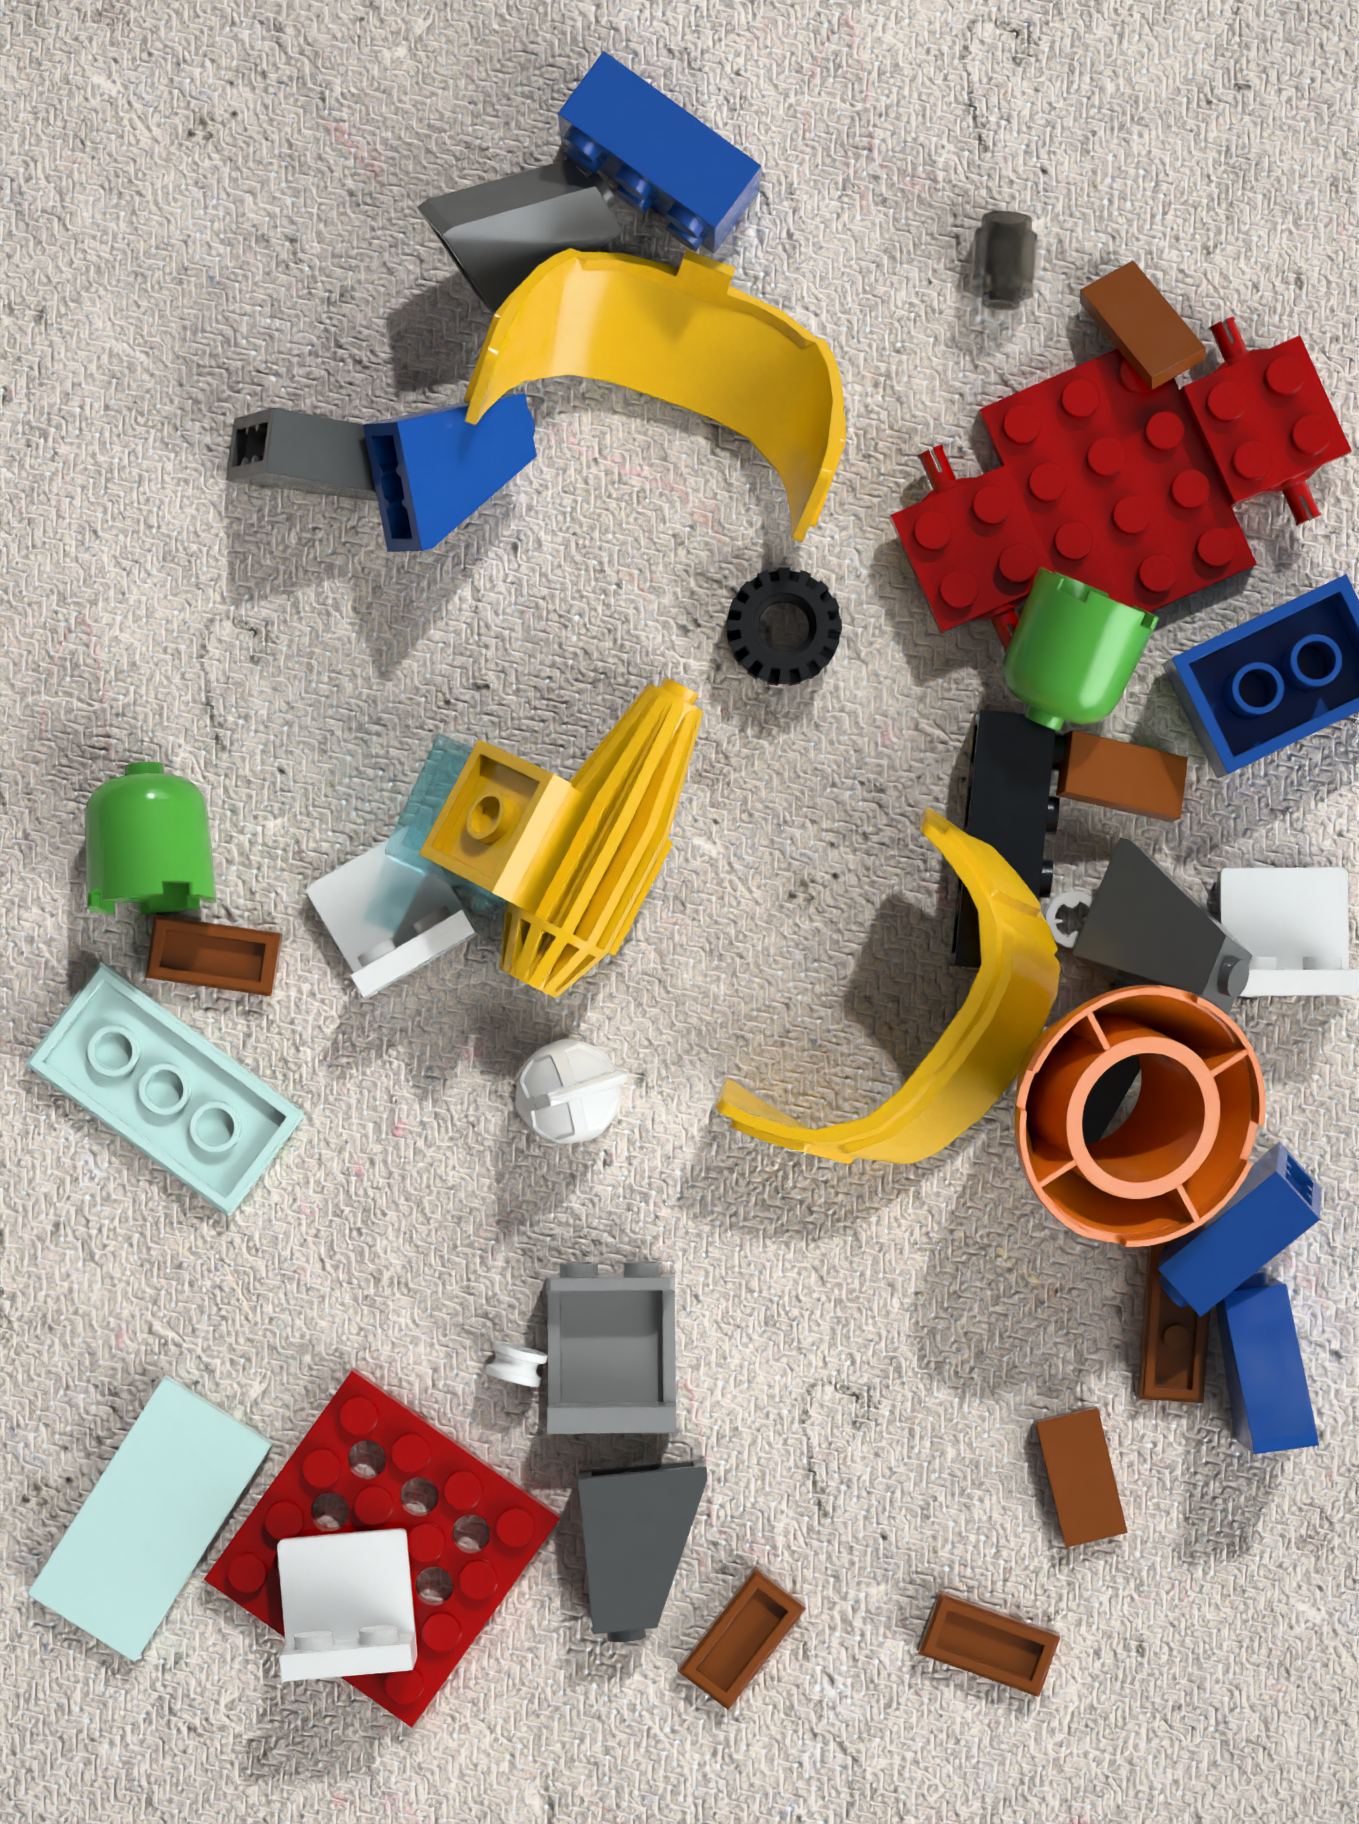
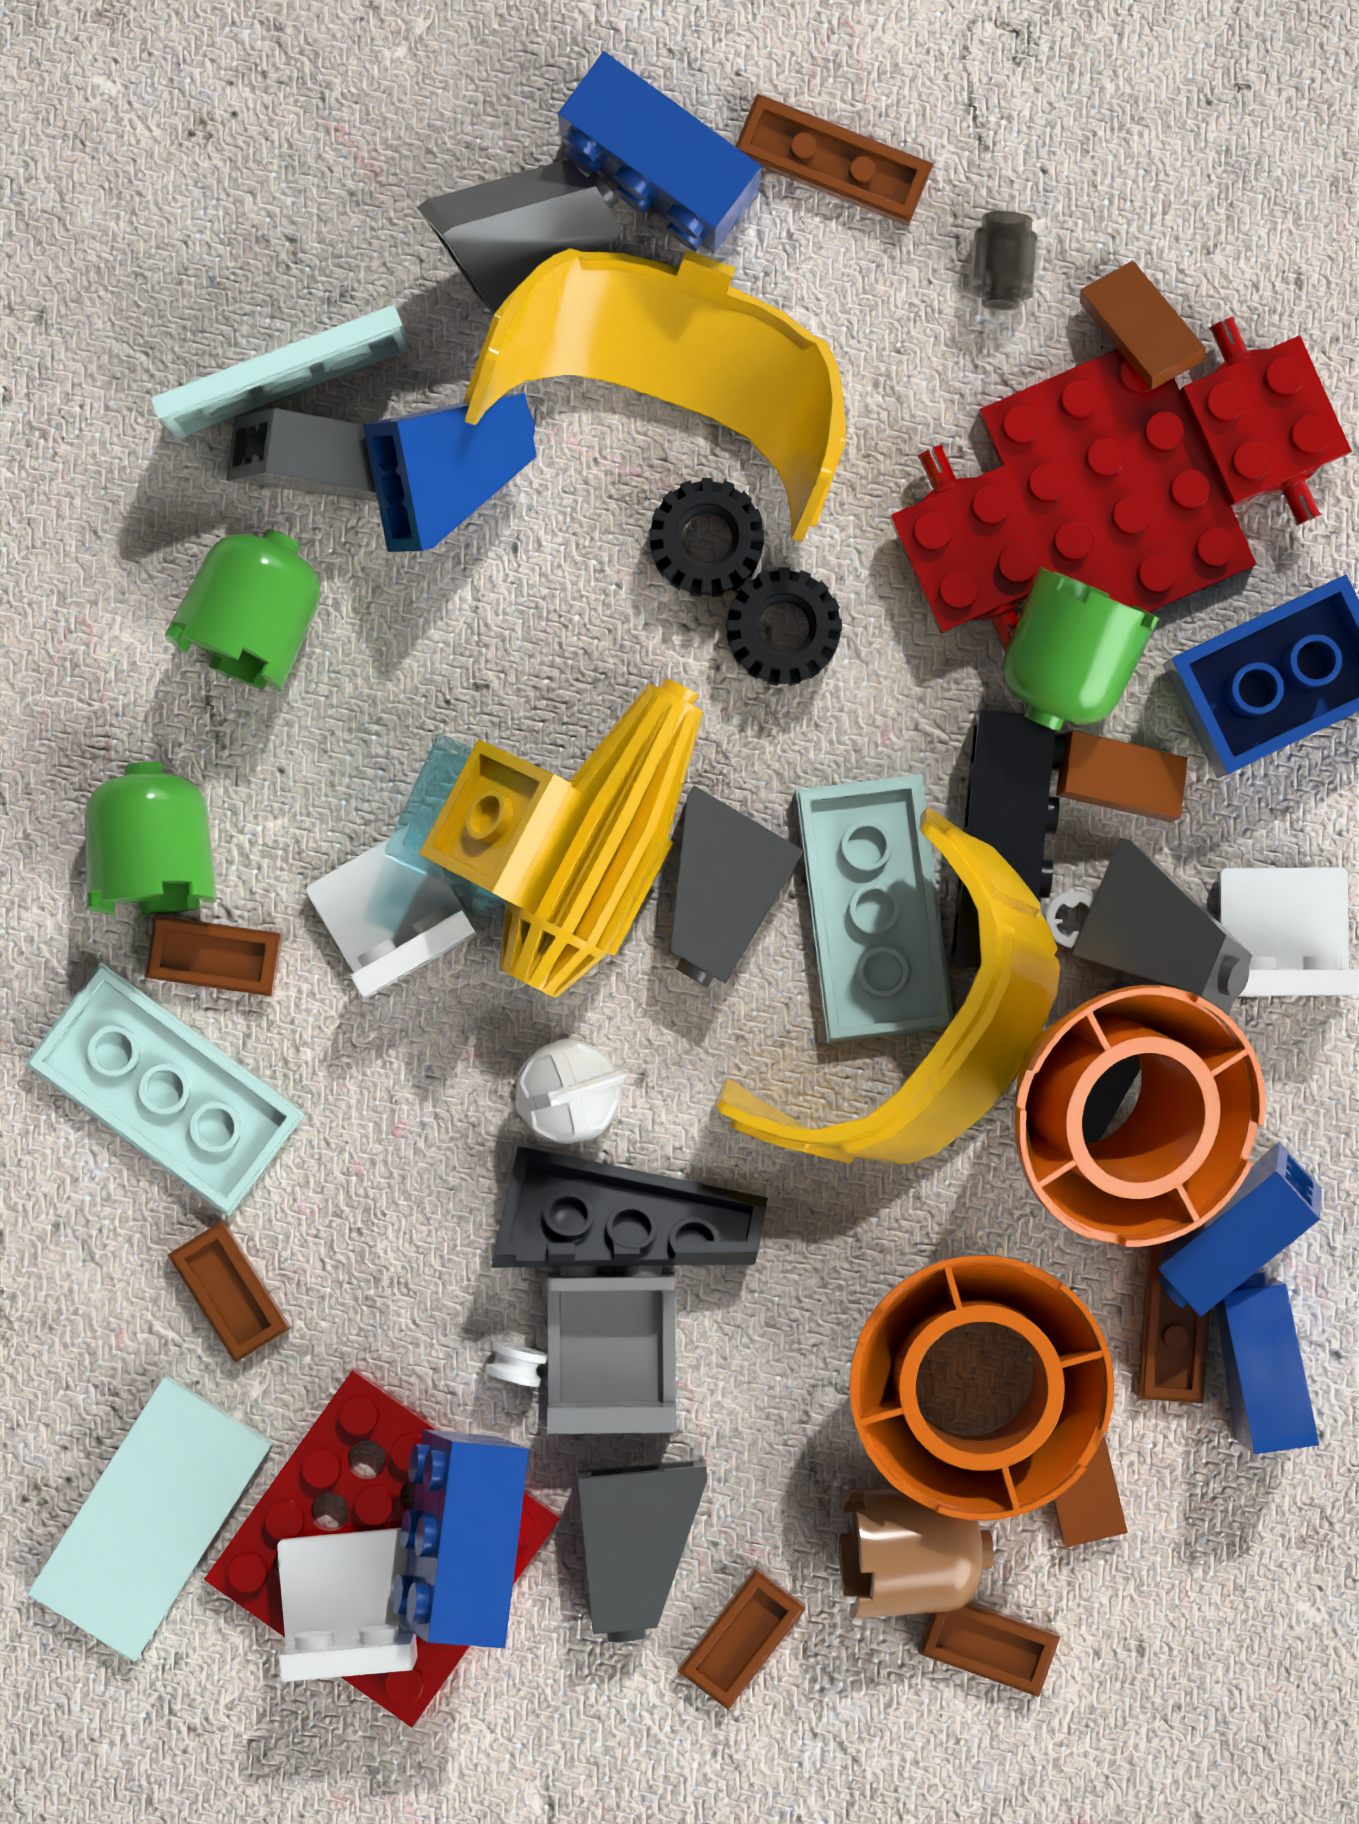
(229, 1291): none -> dark orange tile
(249, 608): none -> bright green cylinder
(282, 373): none -> light aqua tile
(461, 1538): none -> blue brick
(610, 1215): none -> black wing
(714, 499): none -> black tyre
(724, 886): none -> dark grey slope
(834, 159): none -> dark orange tile
(874, 908): none -> light aqua tile
(908, 1556): none -> medium nougat cylinder
(1030, 1455): none -> orange cone

